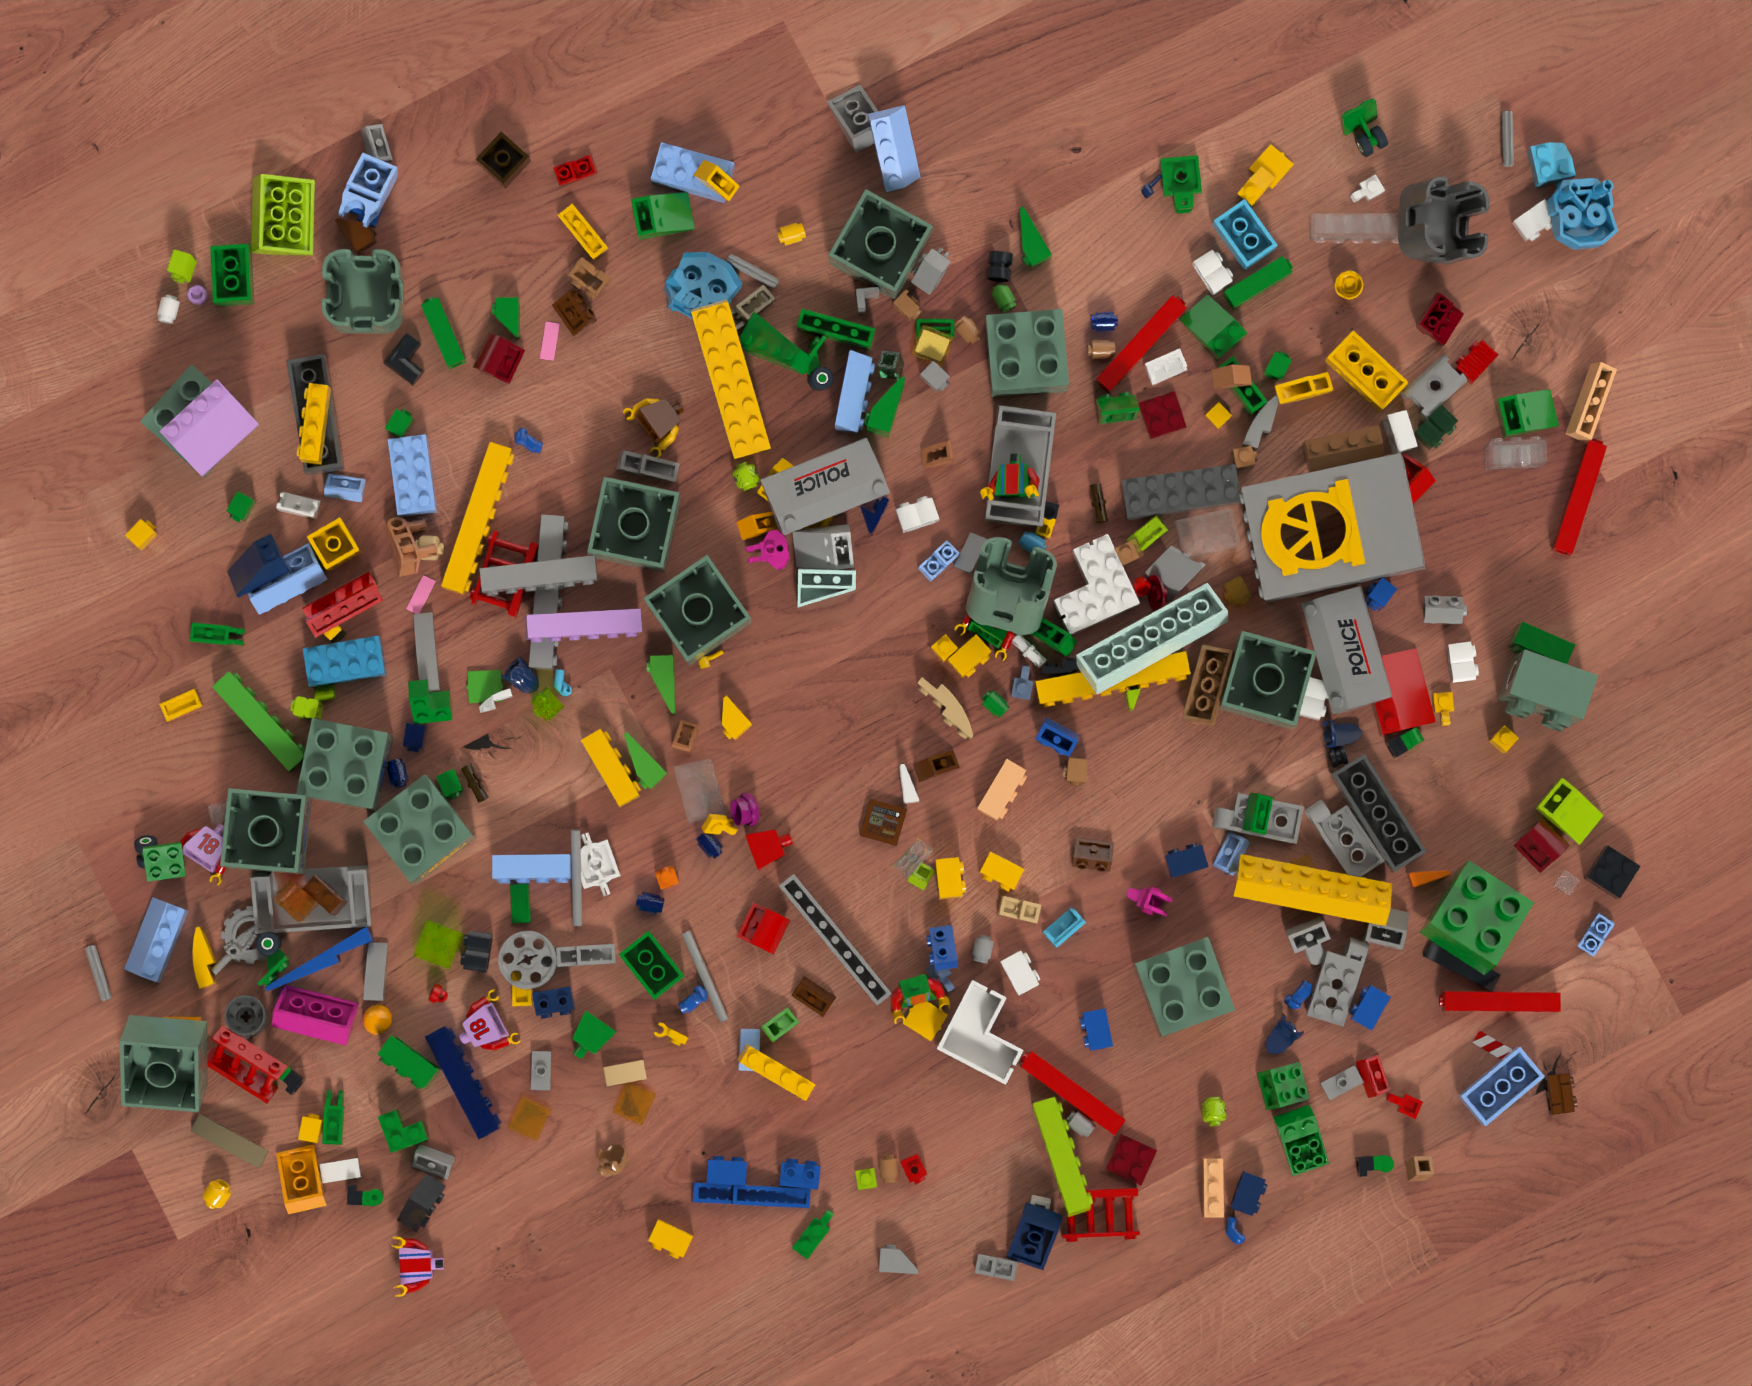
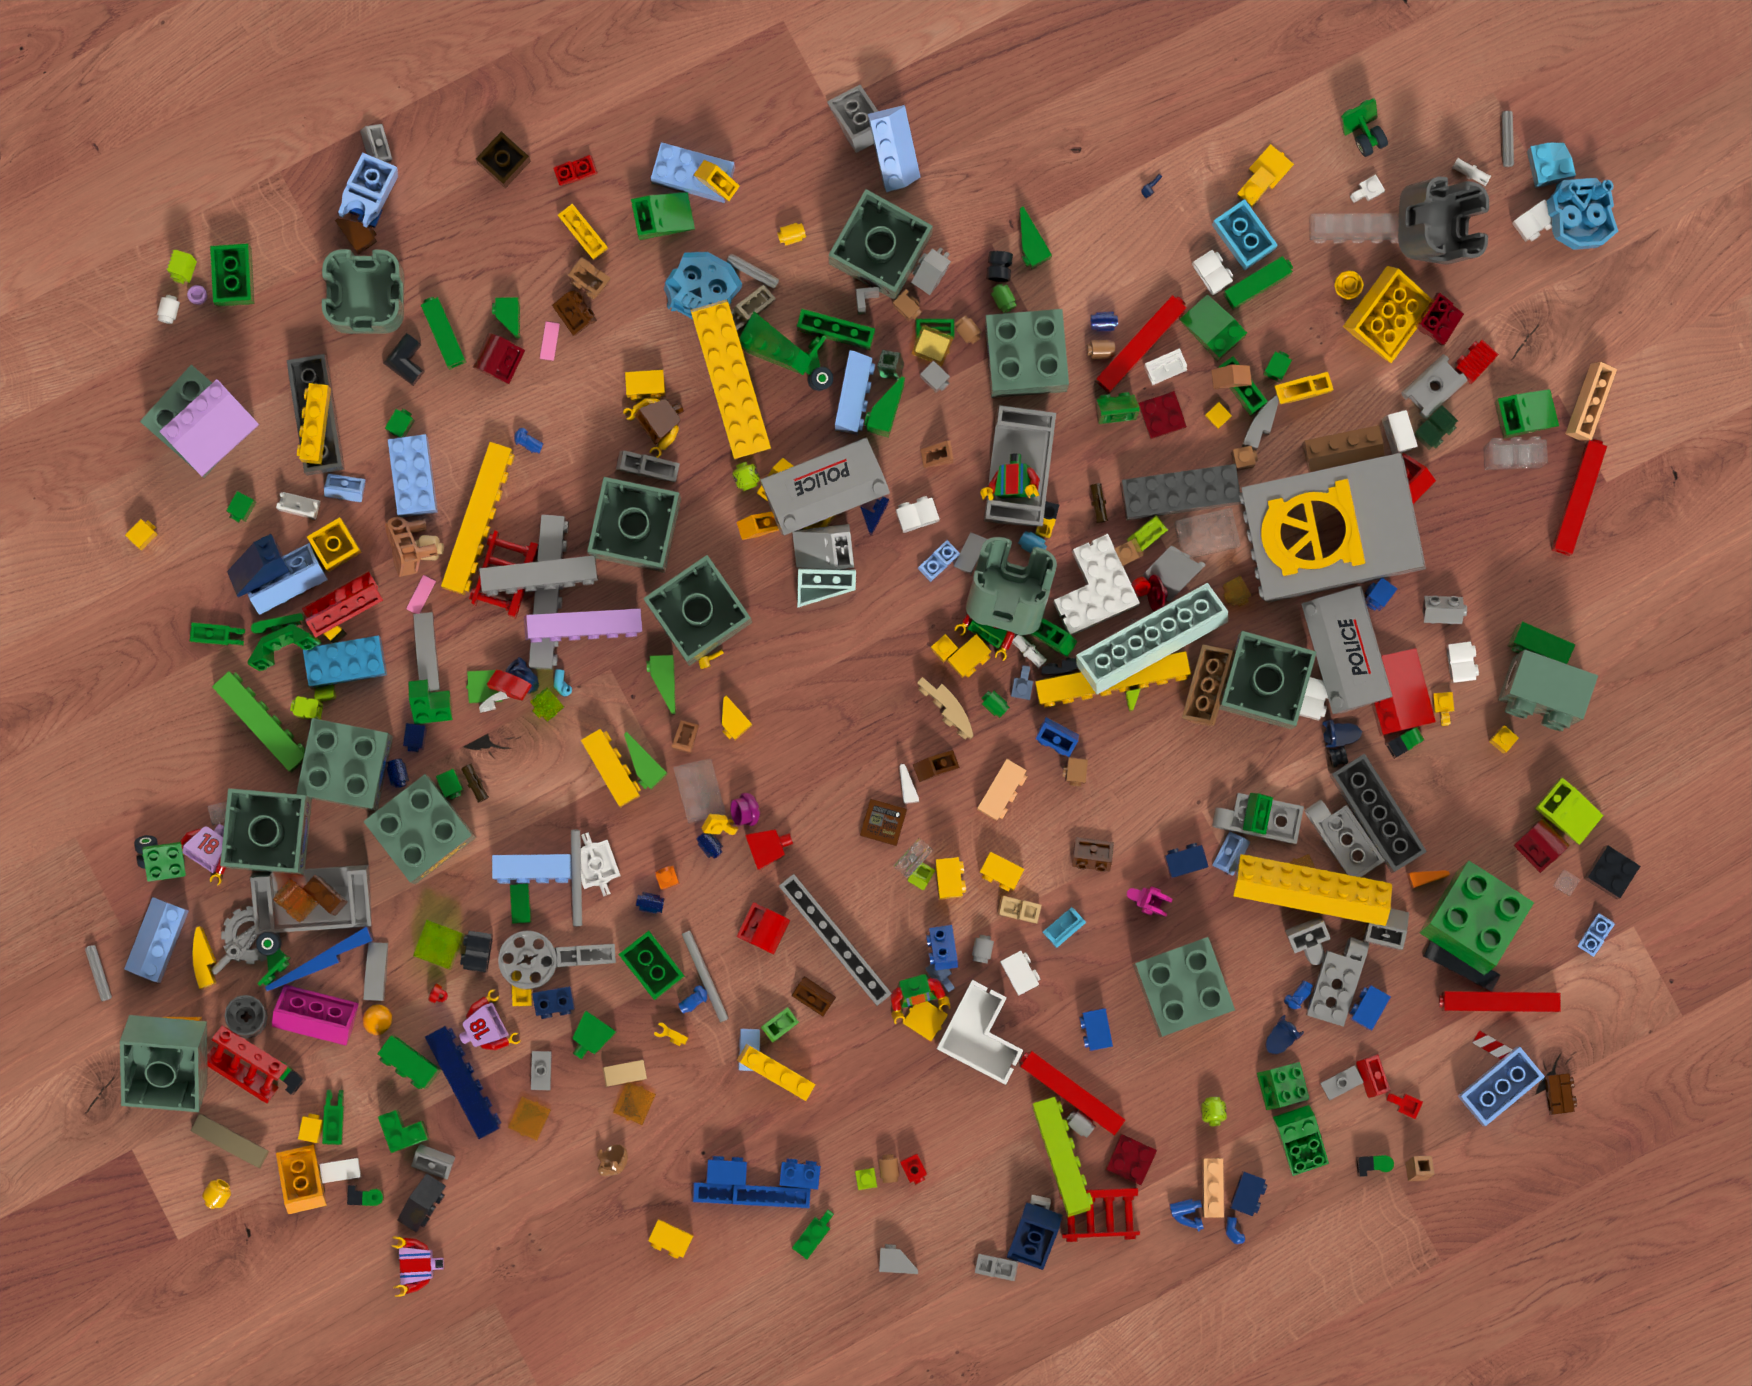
(181, 705): yellow tile -> none
(264, 652): none -> green slope
(276, 623): none -> green hinge
(282, 215): lime slope -> none
(509, 684): none -> red slope
(645, 384): none -> yellow brick
(769, 550): dark pink hinge -> none
(1181, 190): green plate -> none
(1185, 1207): none -> blue plant
(1369, 359): yellow brick -> none
(1388, 313): none -> yellow slope
(1471, 172): none -> white pin

